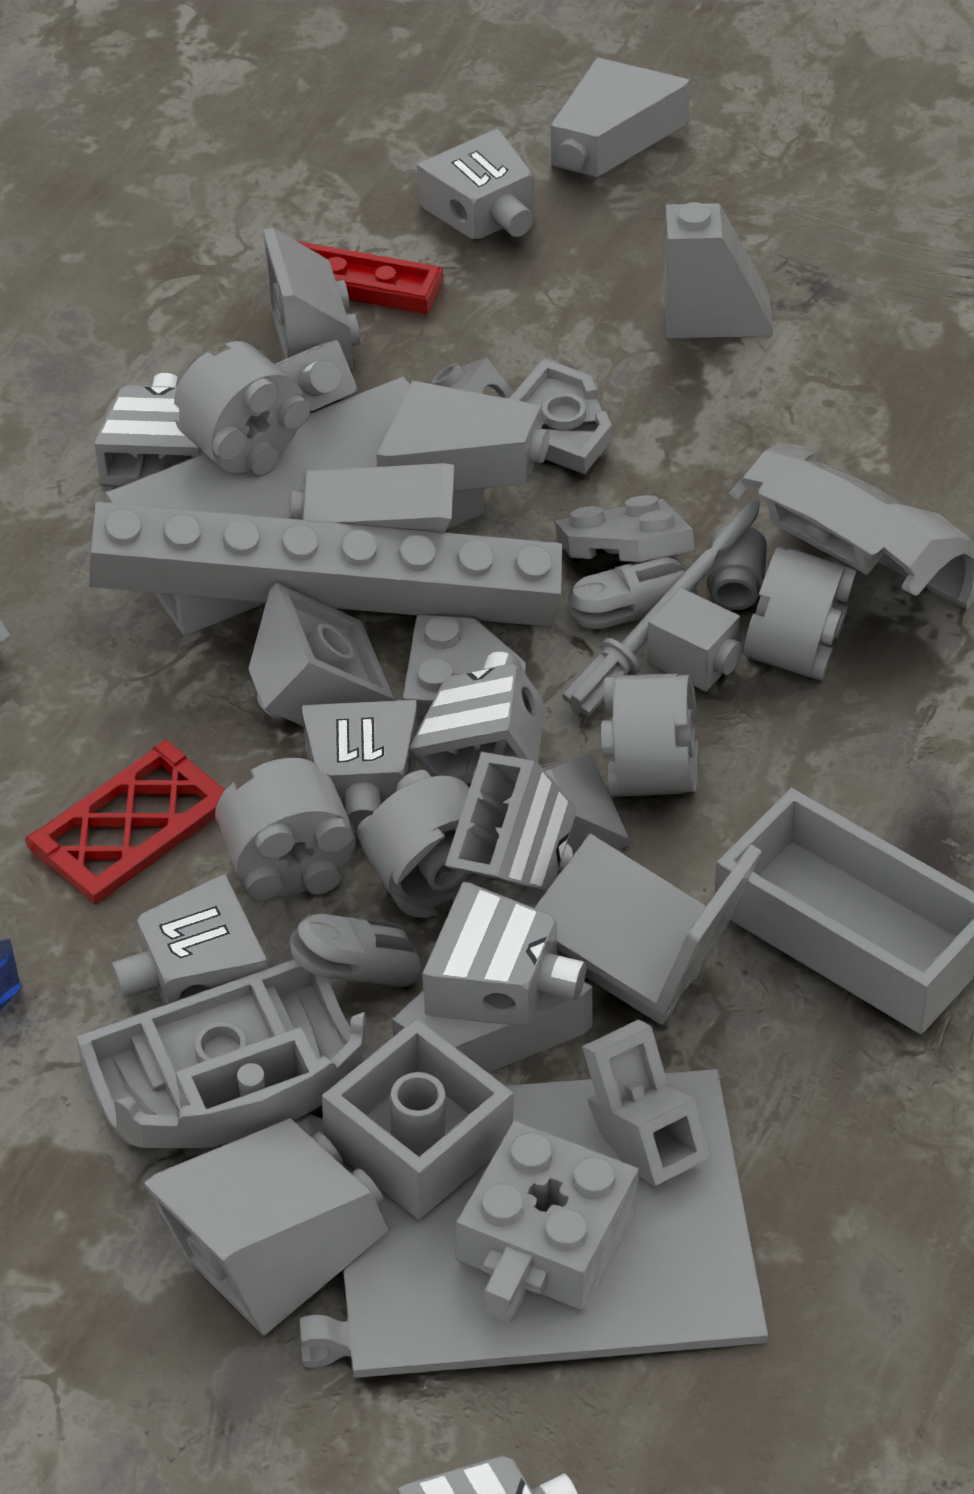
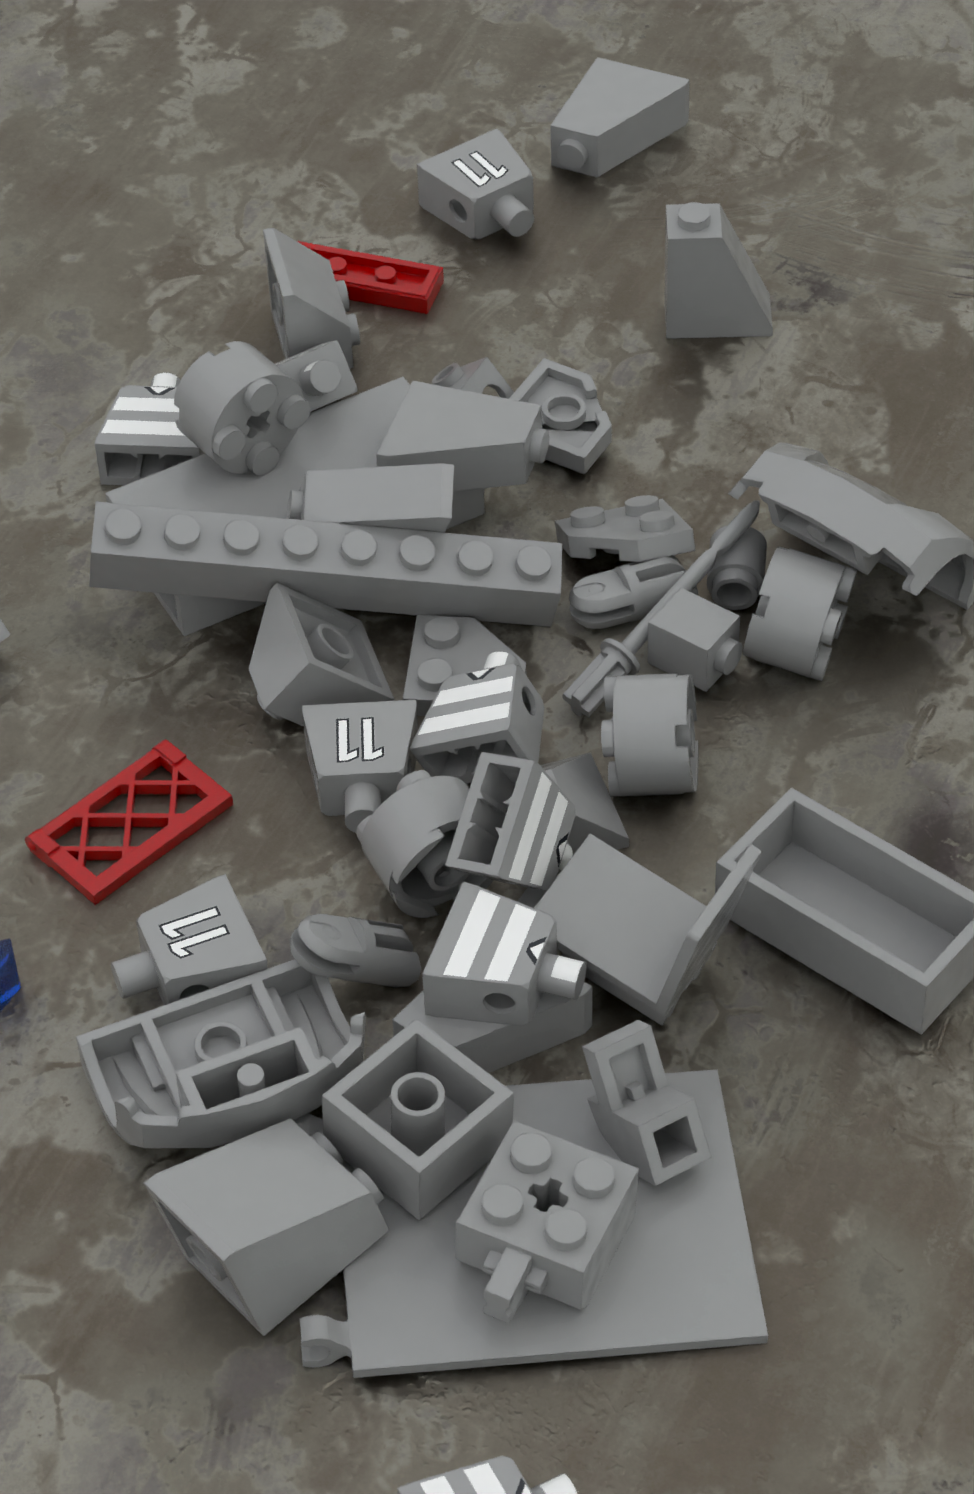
(286, 830): light grey brick -> none

